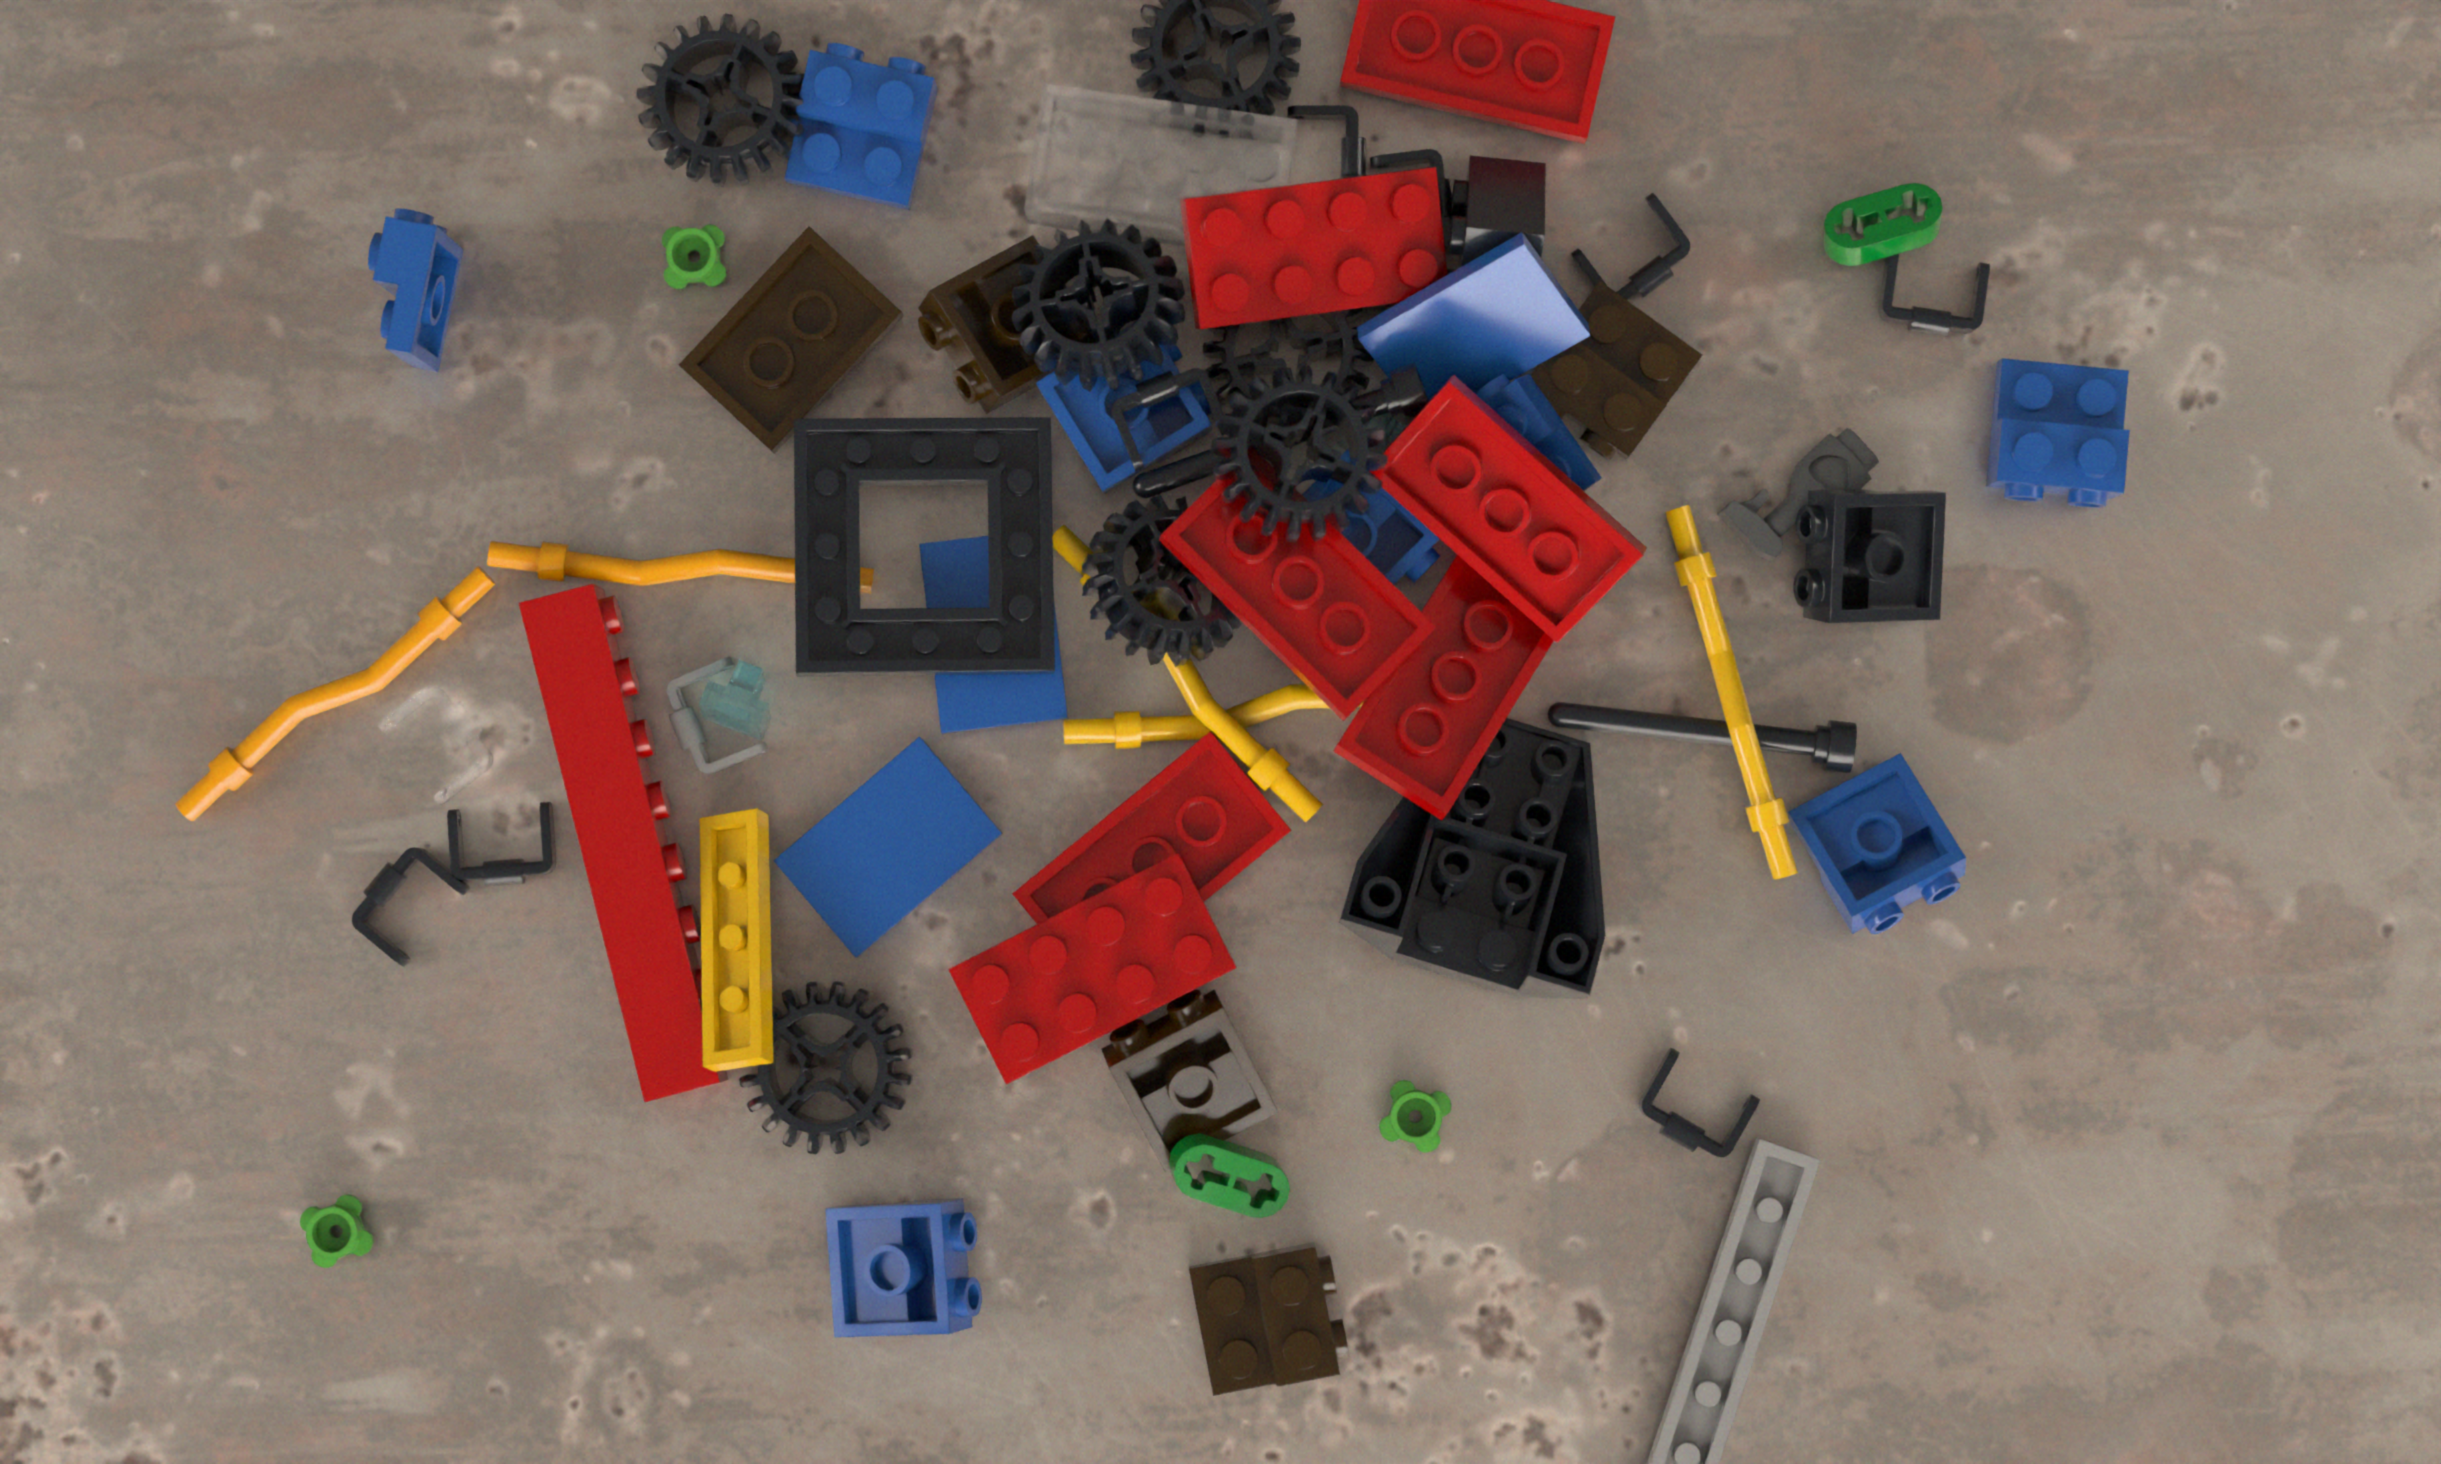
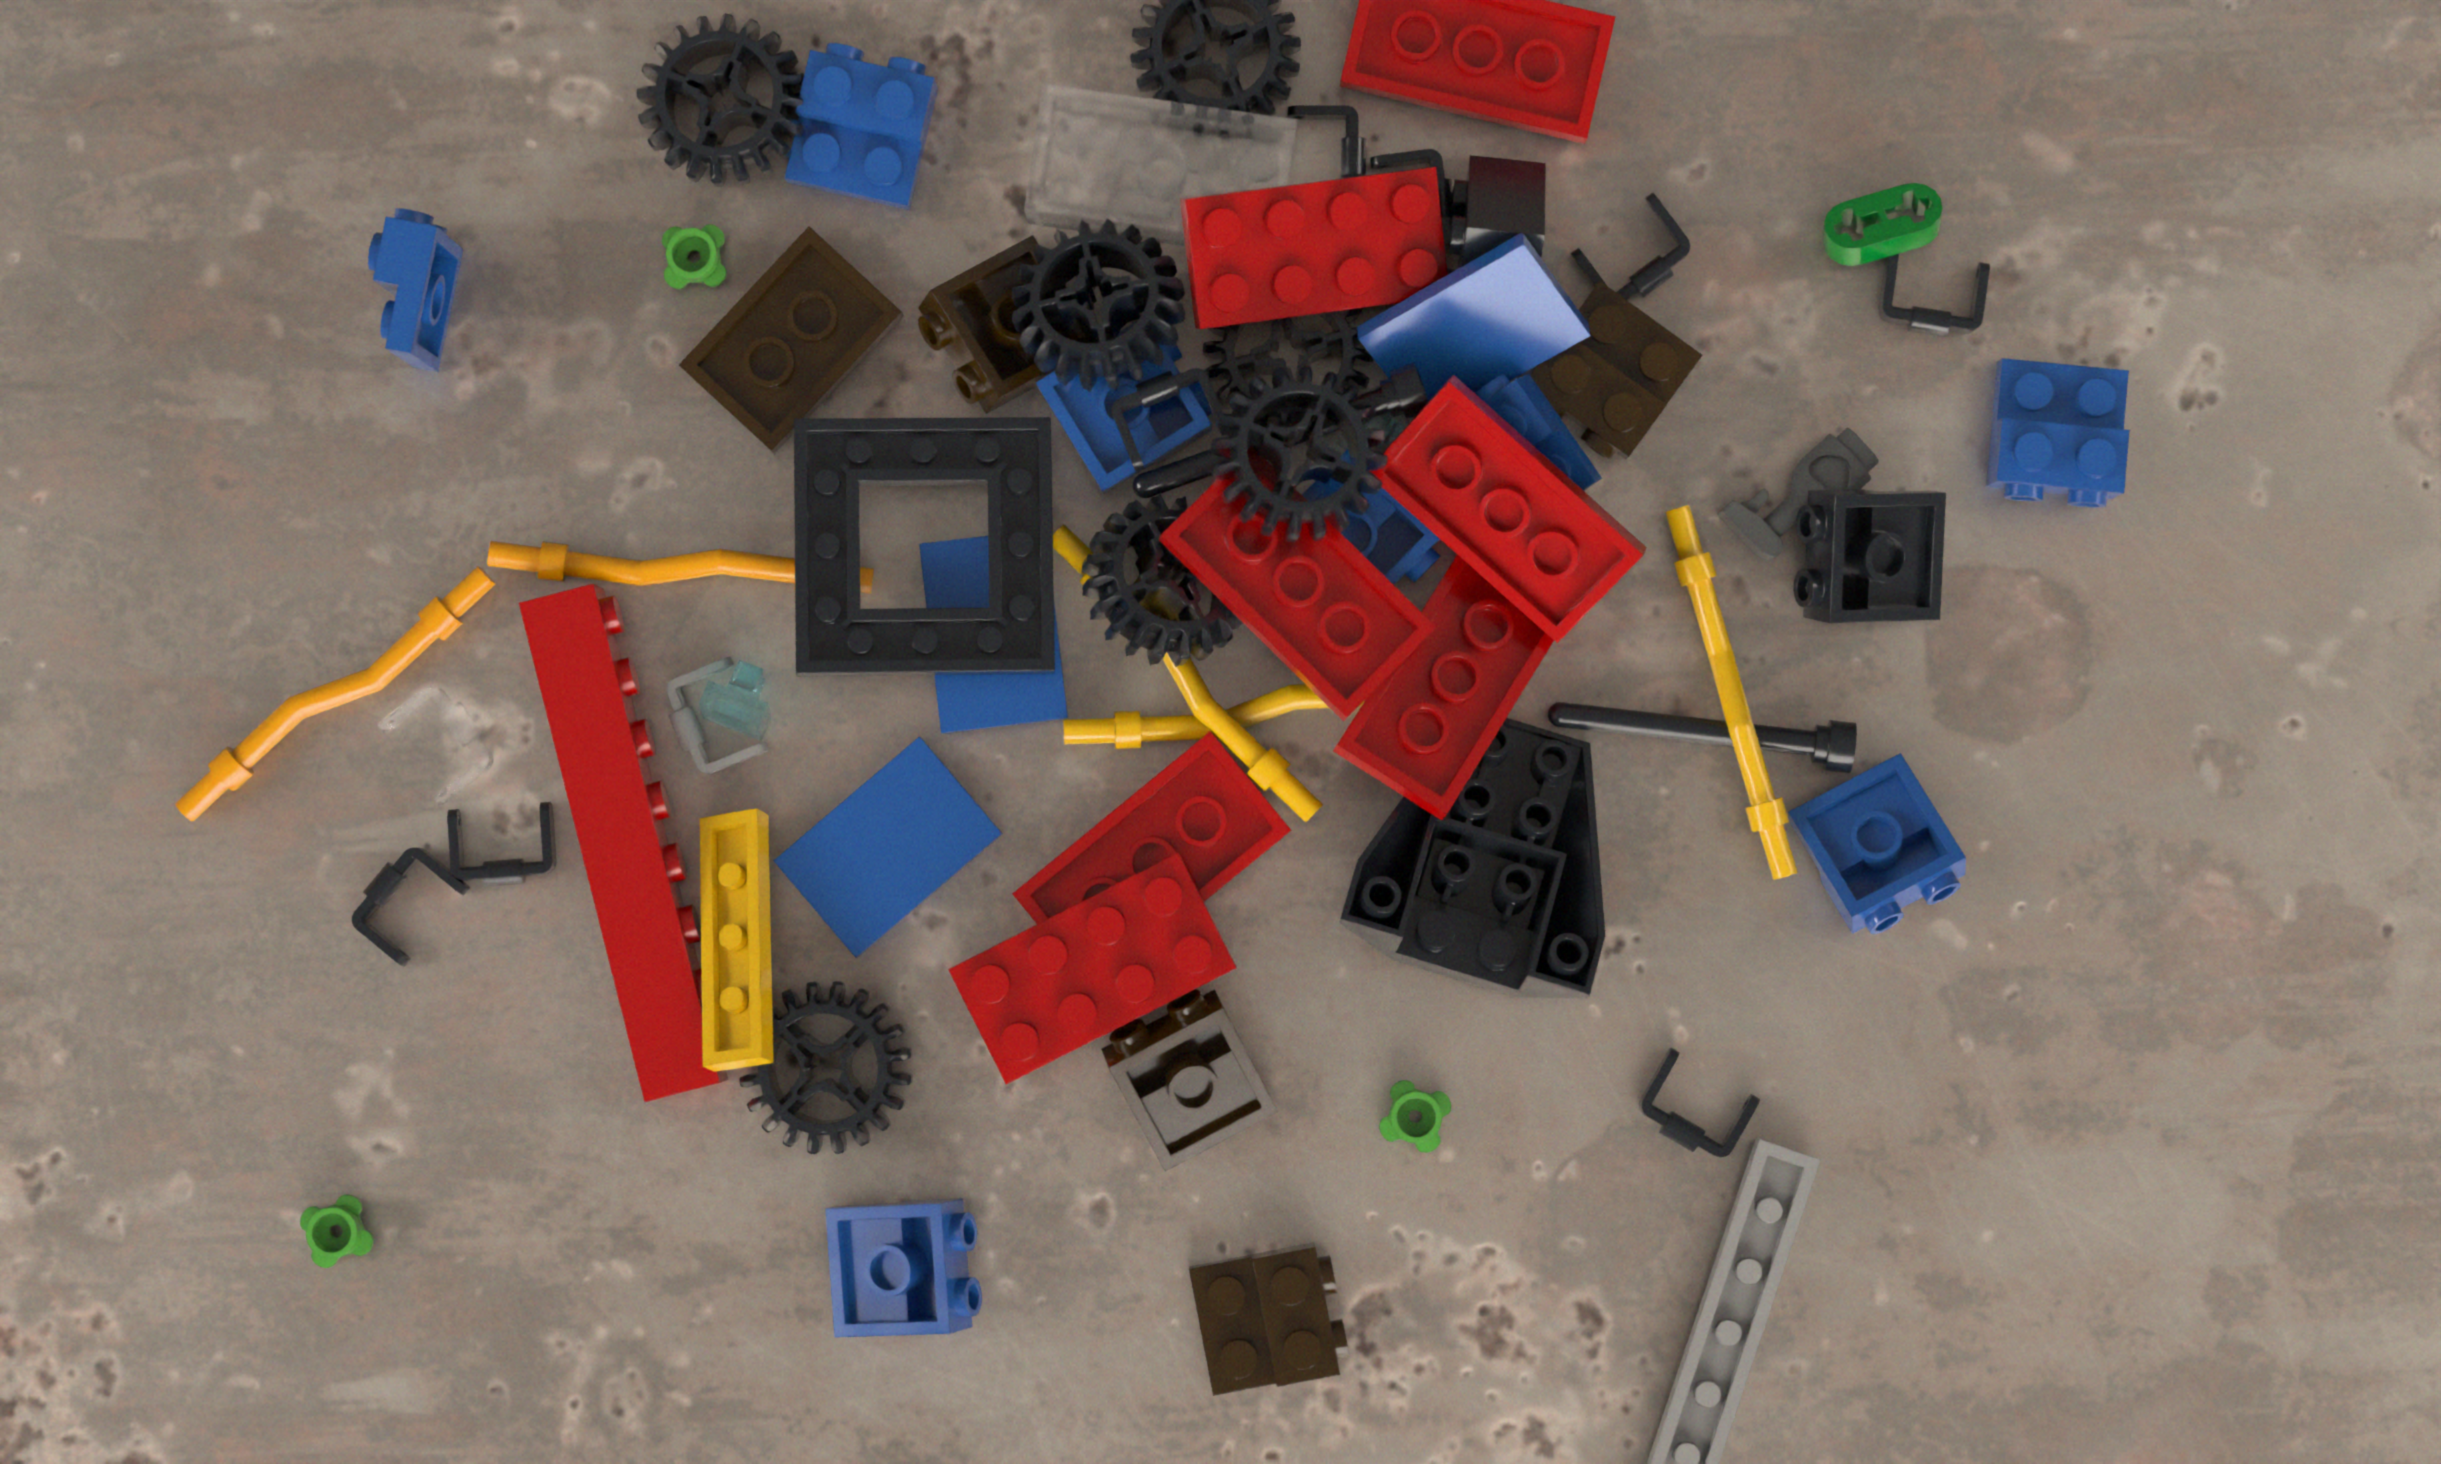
(1224, 1189): green beam -> none

